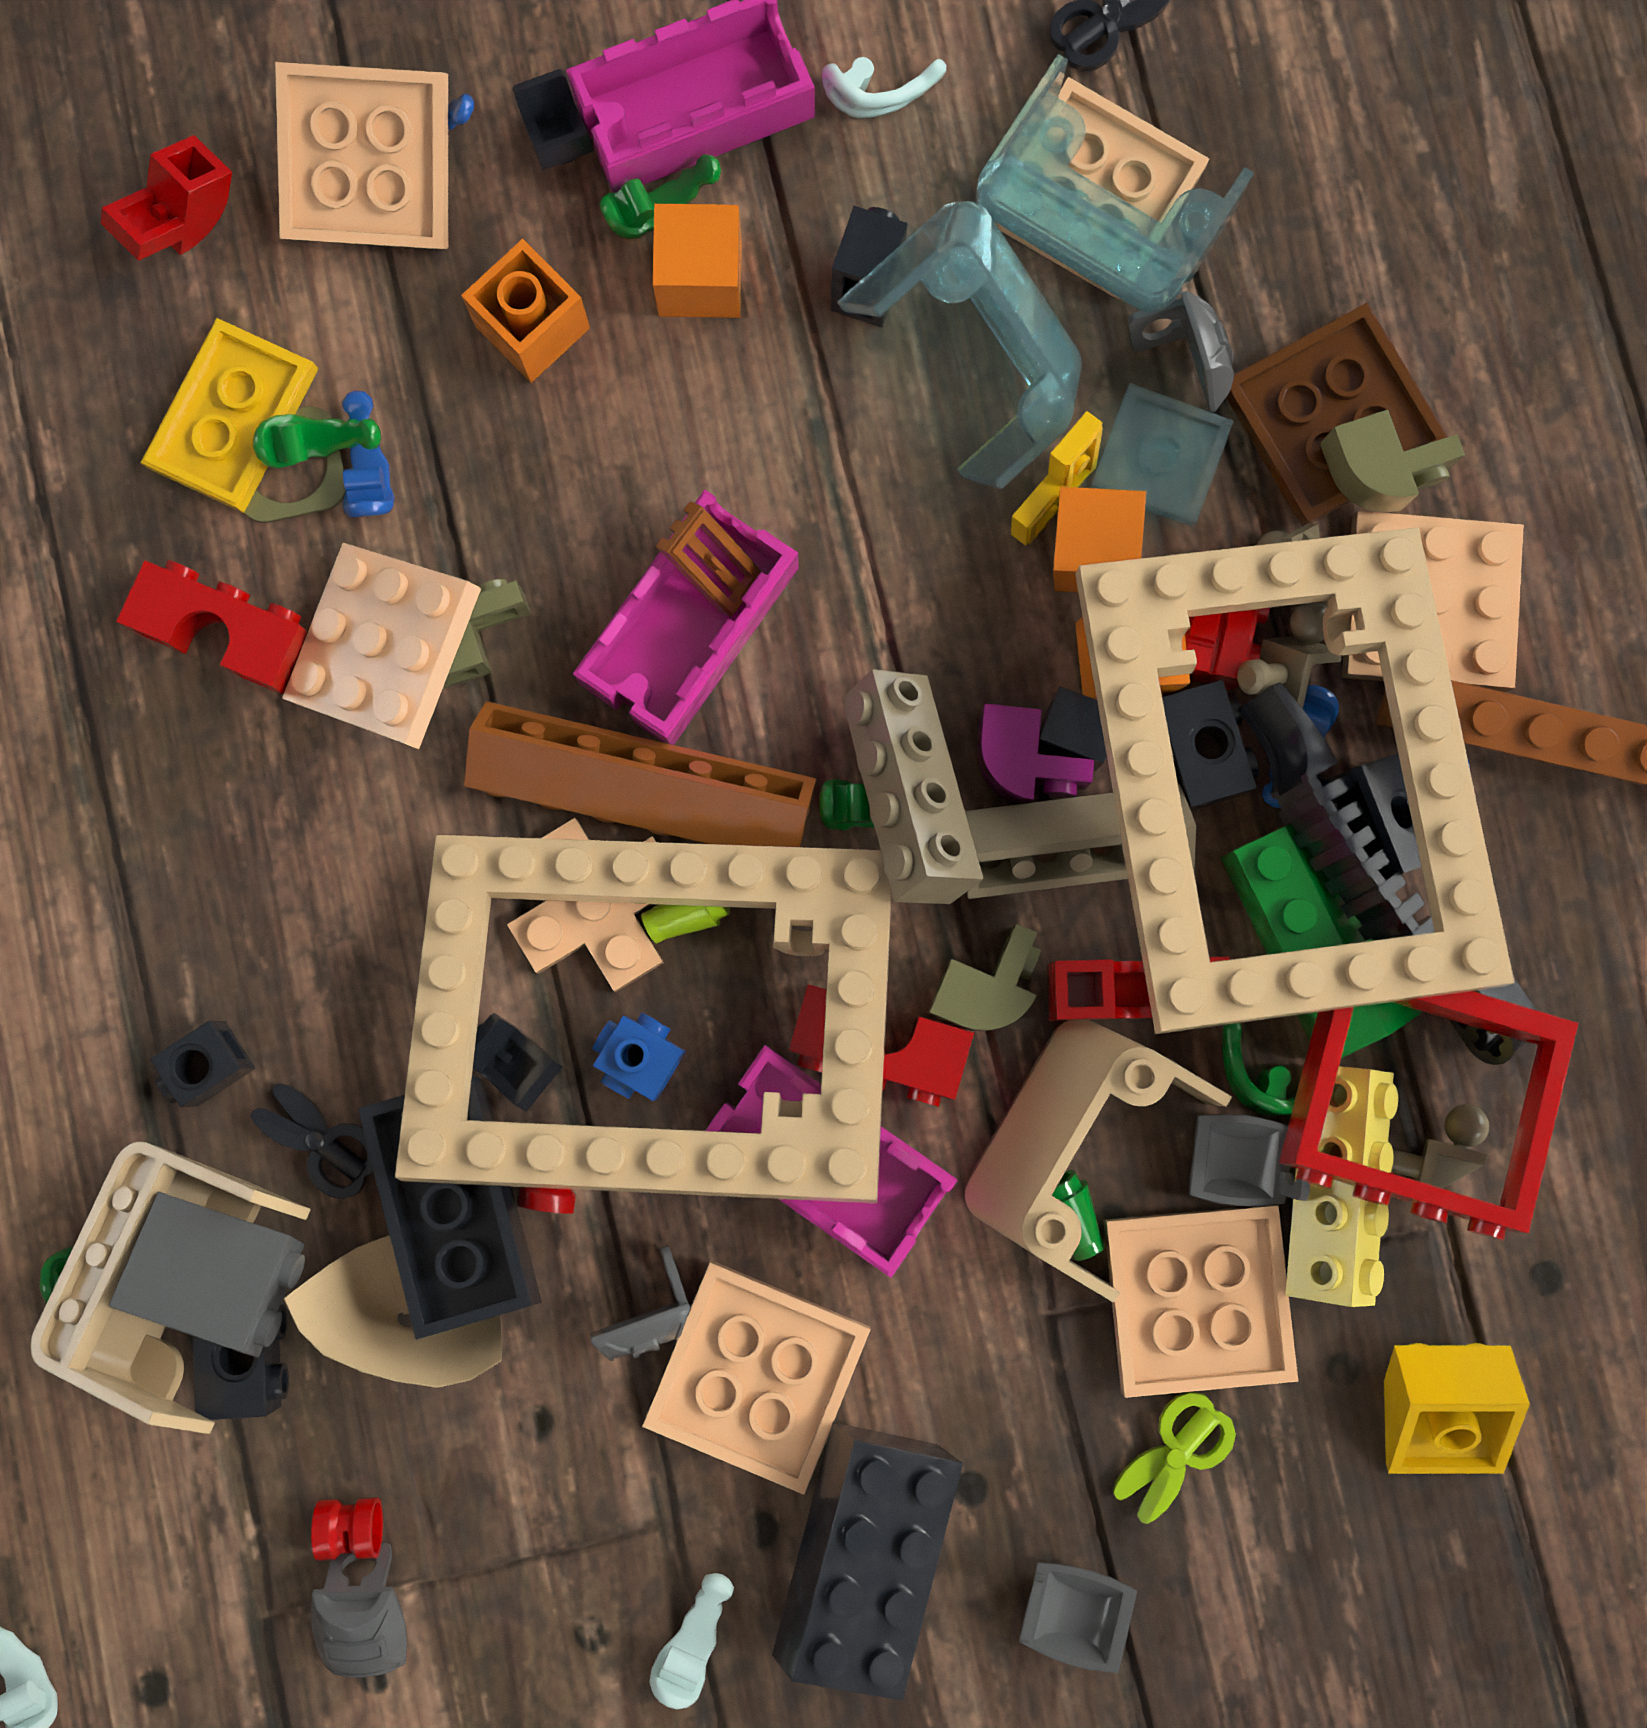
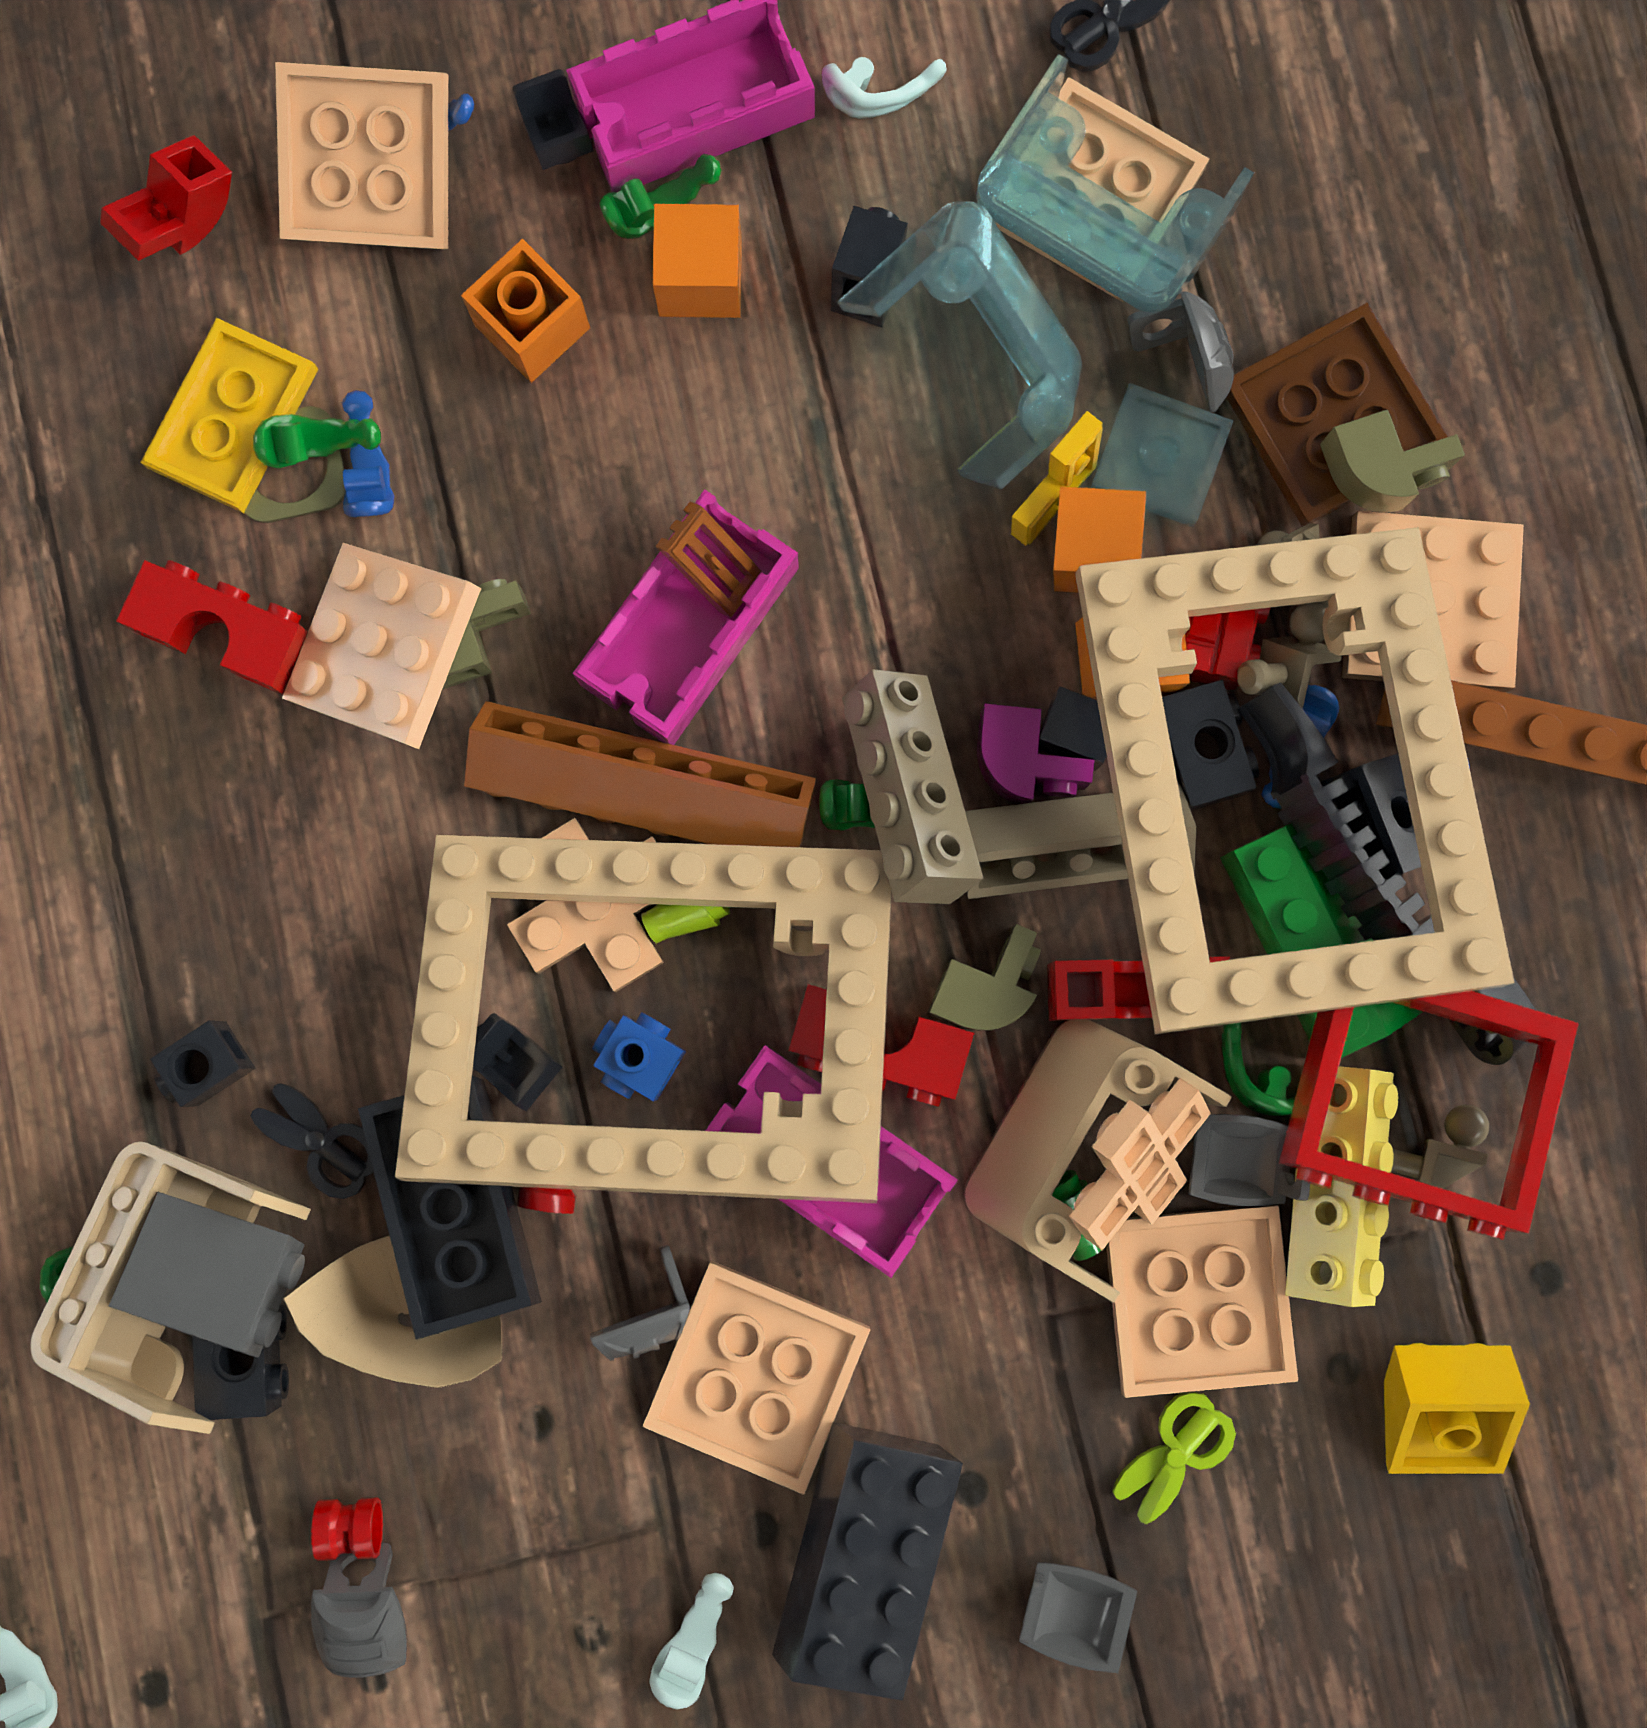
(1139, 1162): none -> light nougat plate

